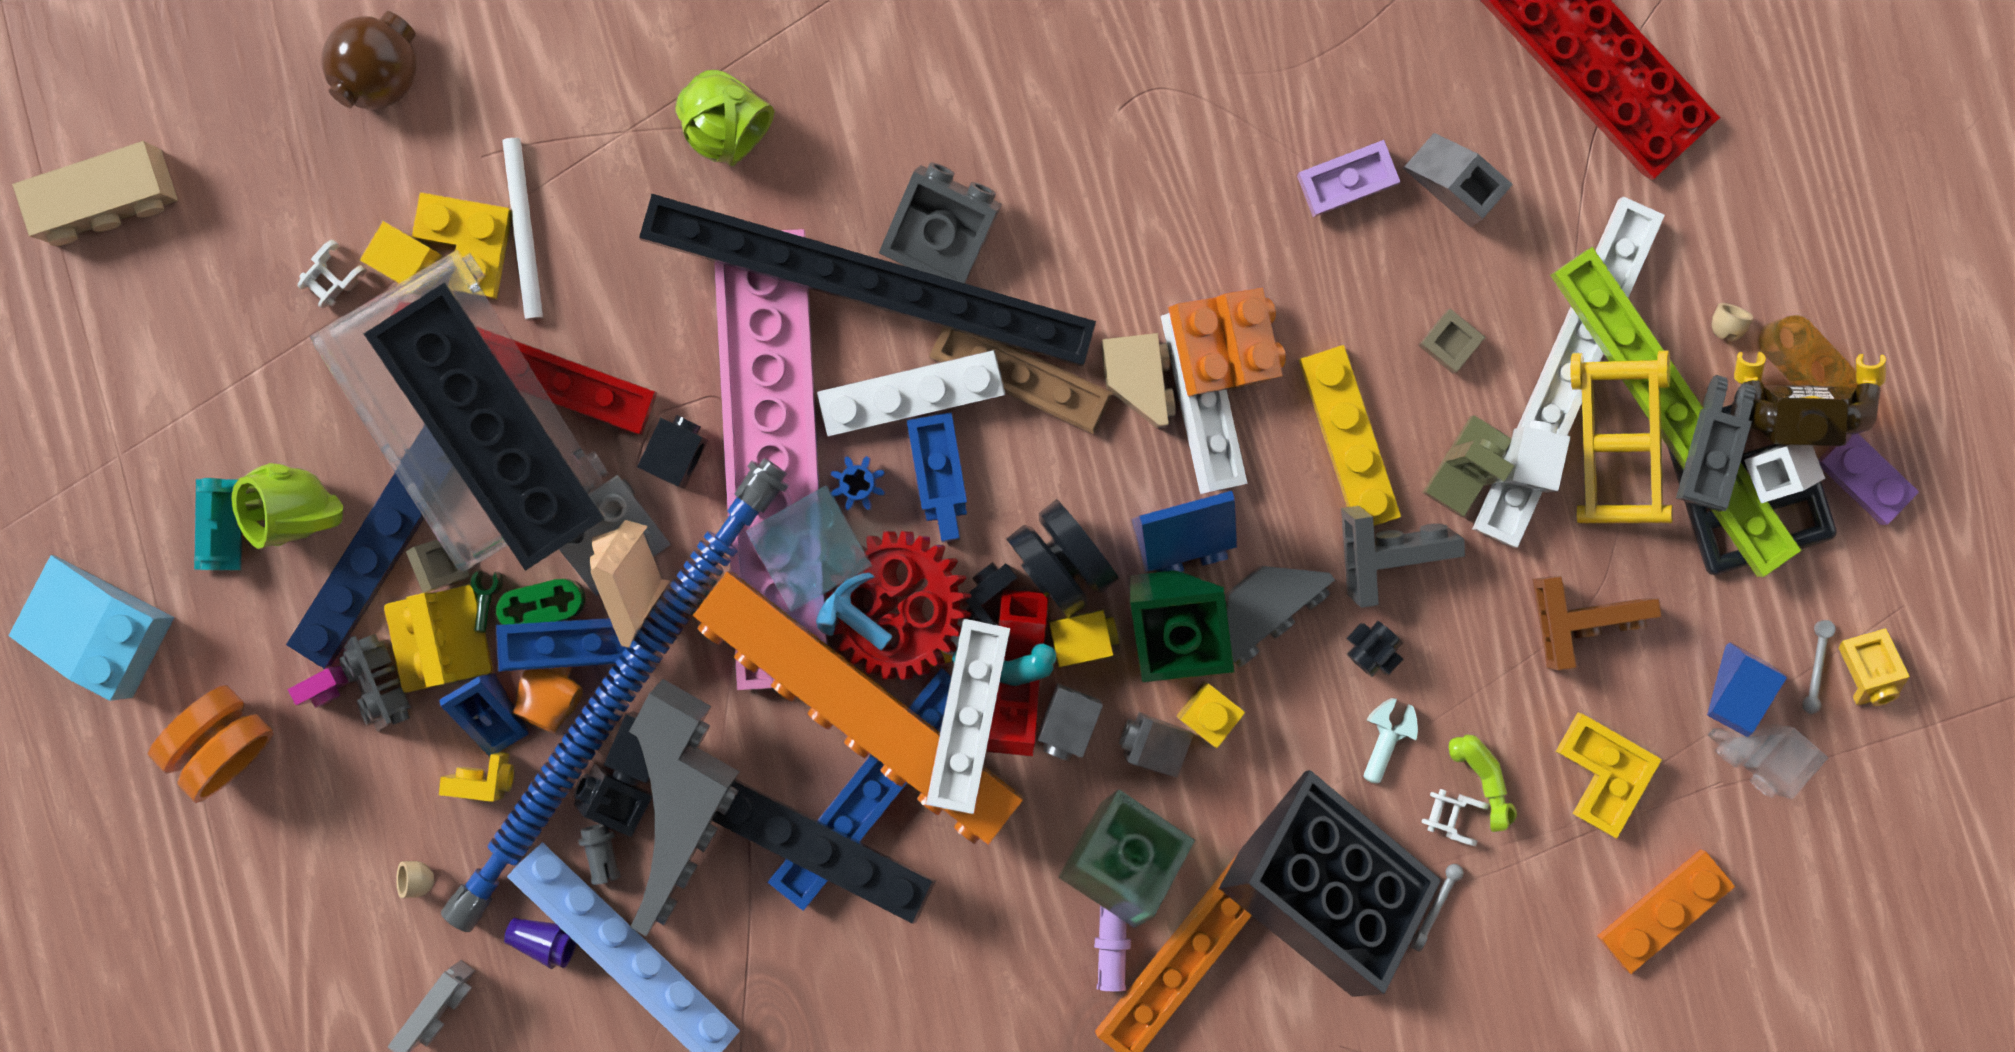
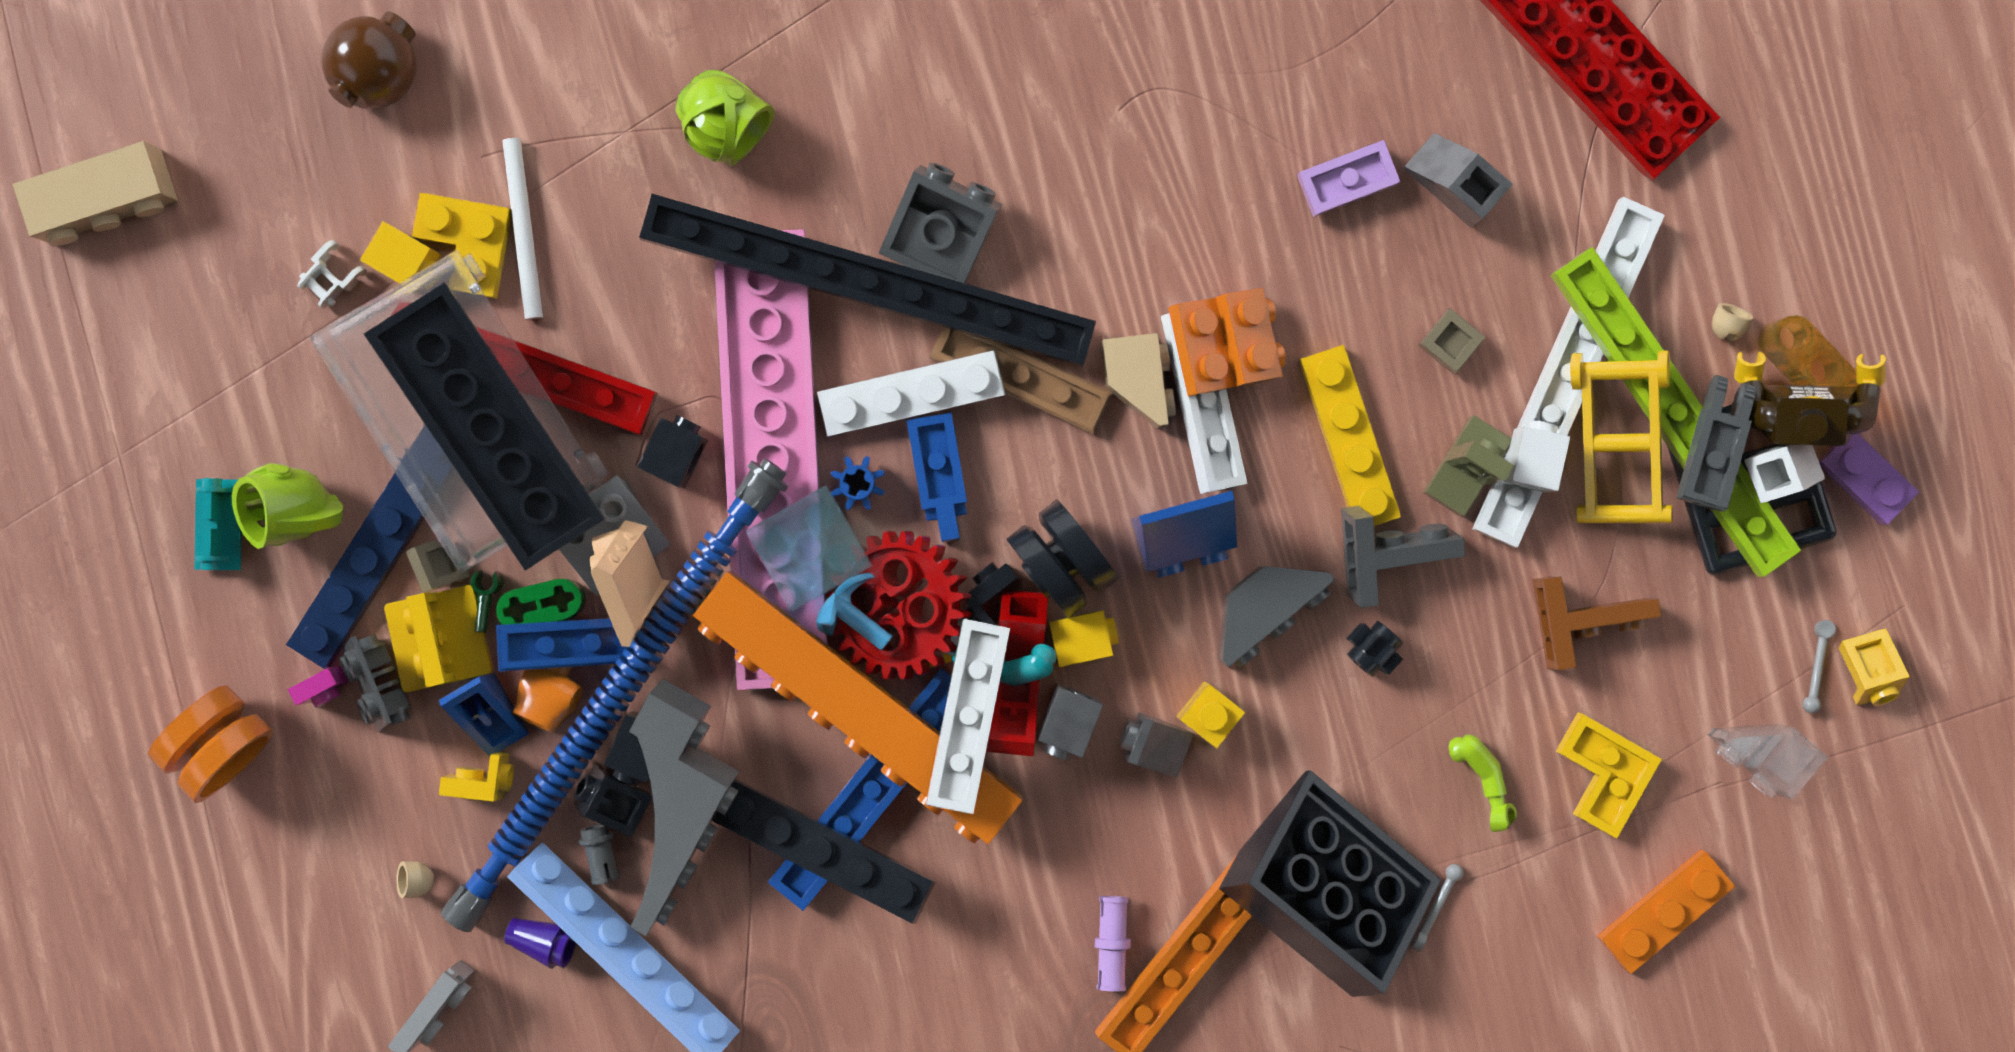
(90, 630): medium azure slope -> none
(1127, 859): brick -> none
(1179, 626): dark green slope -> none
(1388, 737): light aqua bar -> none
(1437, 810): white piece -> none
(1743, 690): blue slope -> none

